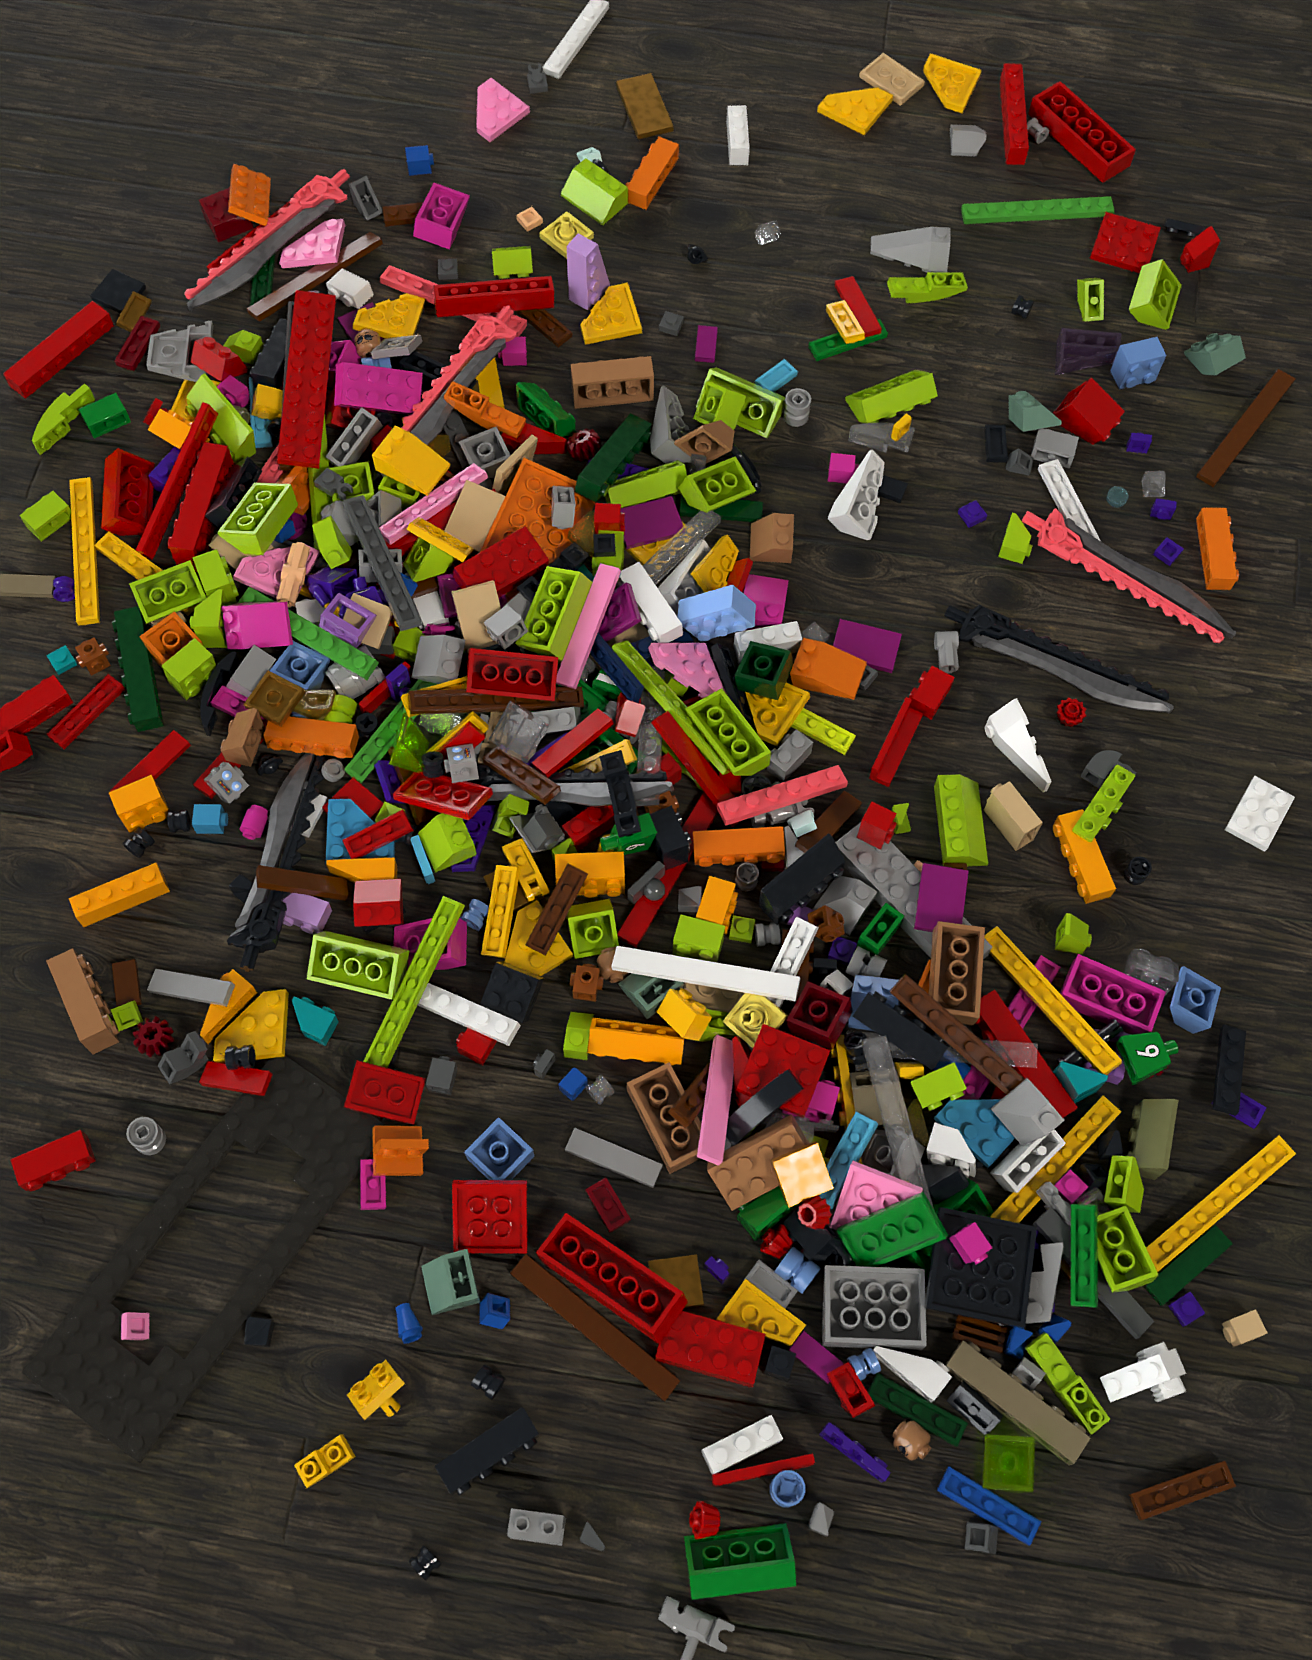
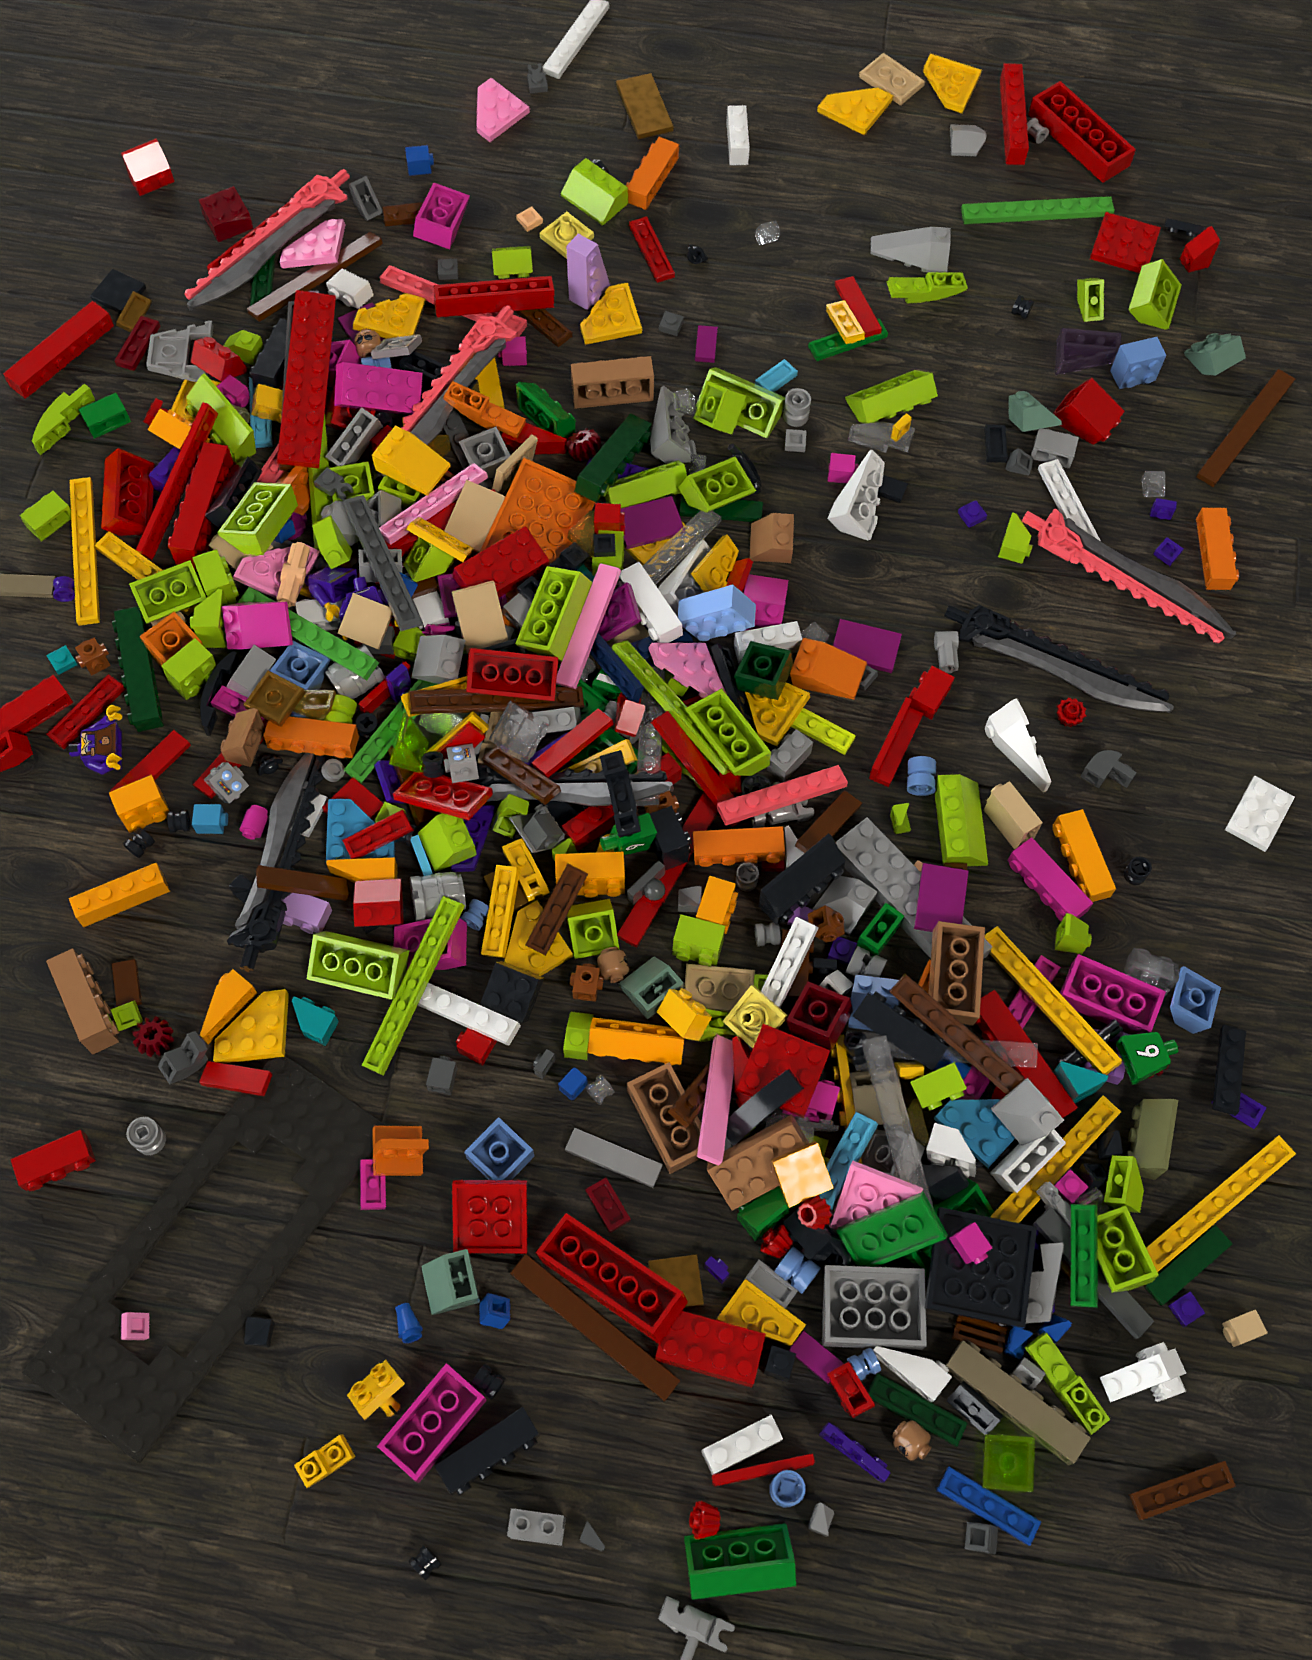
(101, 743): none -> torso
(147, 167): none -> slope
(191, 987): light grey tile -> none
(240, 1057): black wheel -> none
(249, 194): orange plate -> none
(272, 427): black bush -> none
(341, 628): medium lavender tile -> none
(384, 1092): red tile -> none
(430, 889): none -> light grey piece
(432, 1423): none -> dark pink brick
(505, 626): light grey head -> none
(563, 507): light grey slope -> none
(590, 154): light aqua slope -> none
(651, 249): none -> red tile
(684, 402): none -> clear slope
(706, 973): white tile -> none
(708, 440): medium nougat slope -> none
(742, 929): lime plate -> none
(795, 440): none -> light grey plate
(802, 823): light aqua tile -> none
(877, 826): red brick -> none
(921, 776): none -> medium blue wheel
(1048, 880): none -> dark pink brick
(1103, 804): lime bracket -> none
(1117, 496): clear light blue tile -> none
(1138, 442): dark purple plate -> none

